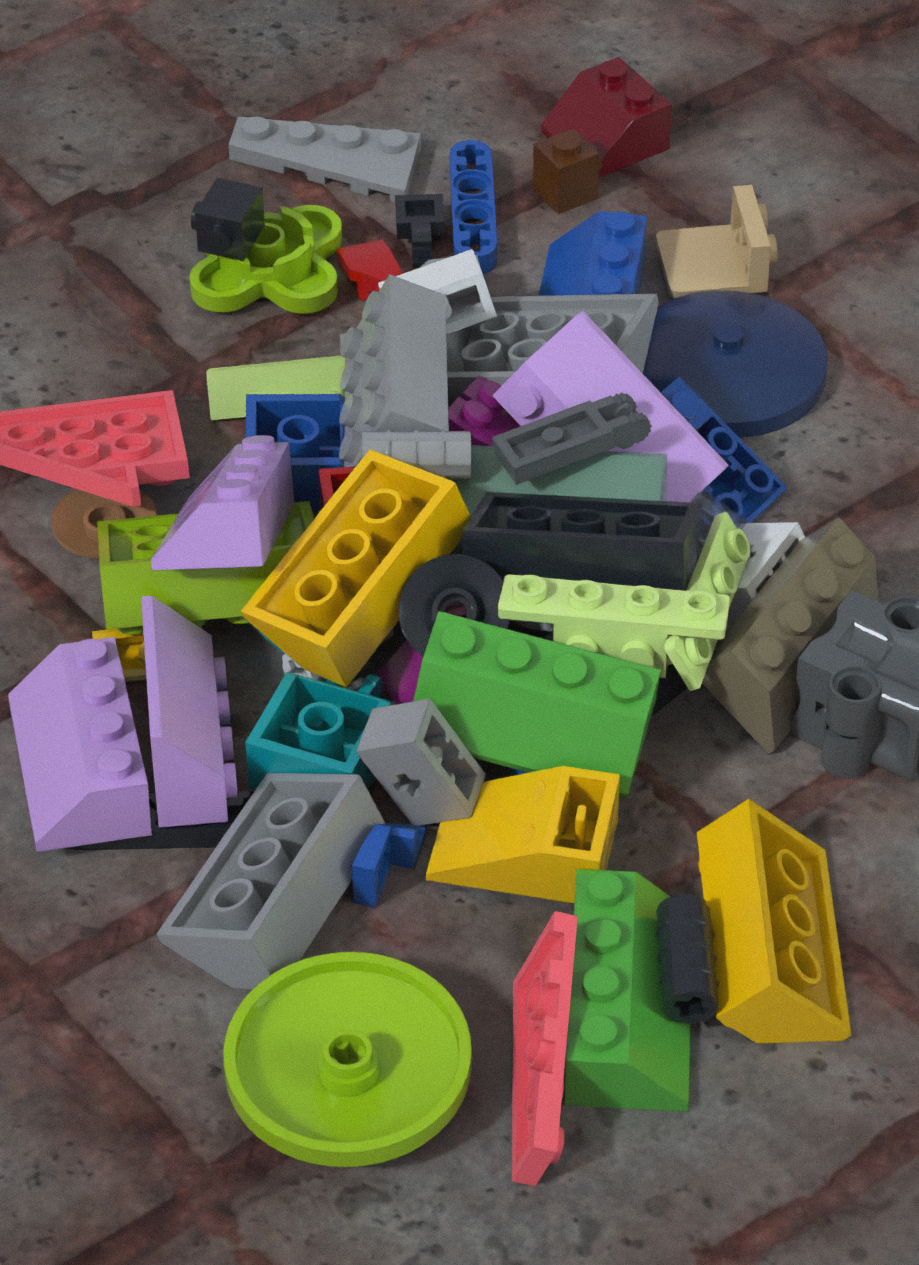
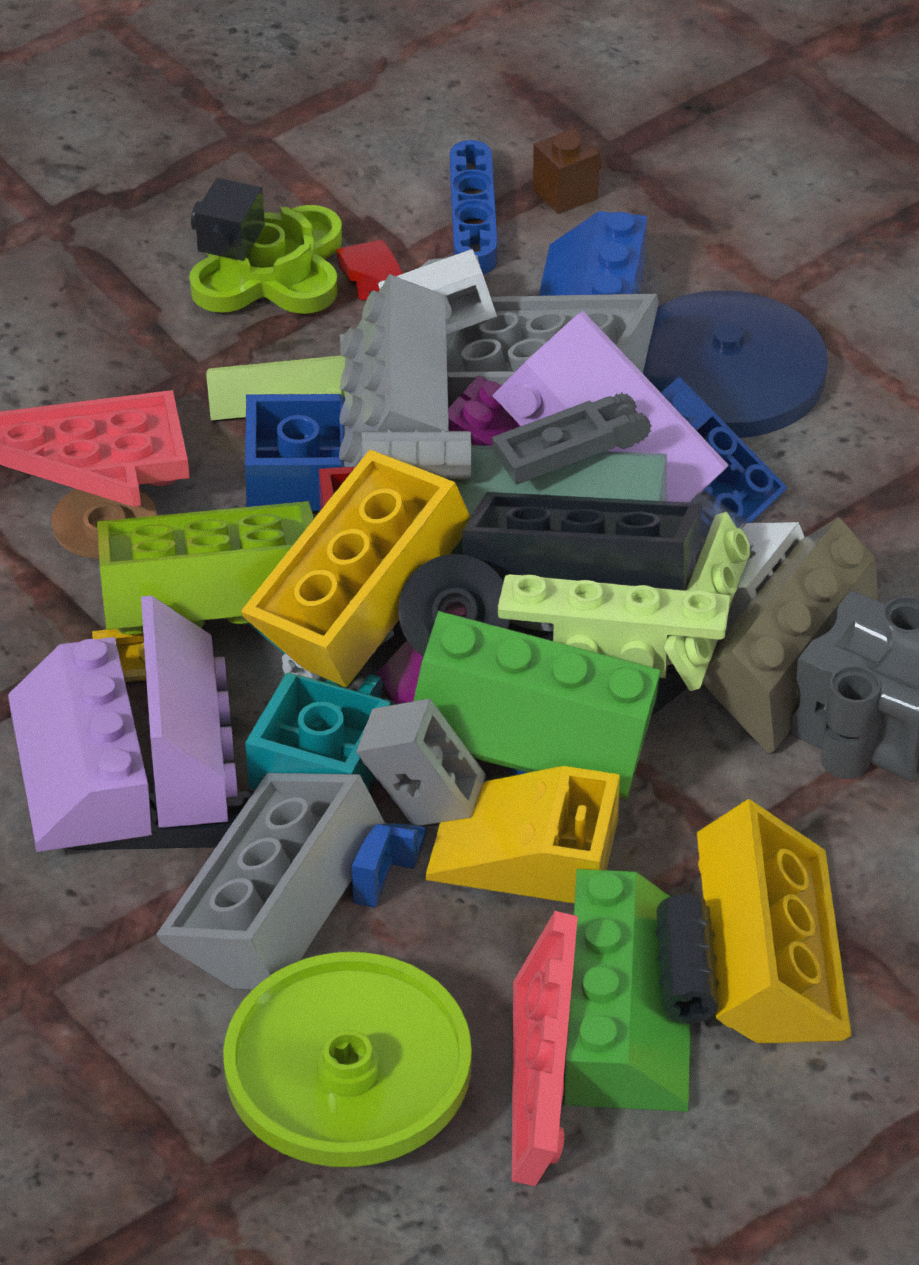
(233, 511): lavender slope -> none
(343, 153): light grey wing -> none
(420, 220): black plate -> none
(614, 113): dark red slope -> none
(721, 255): tan bracket -> none

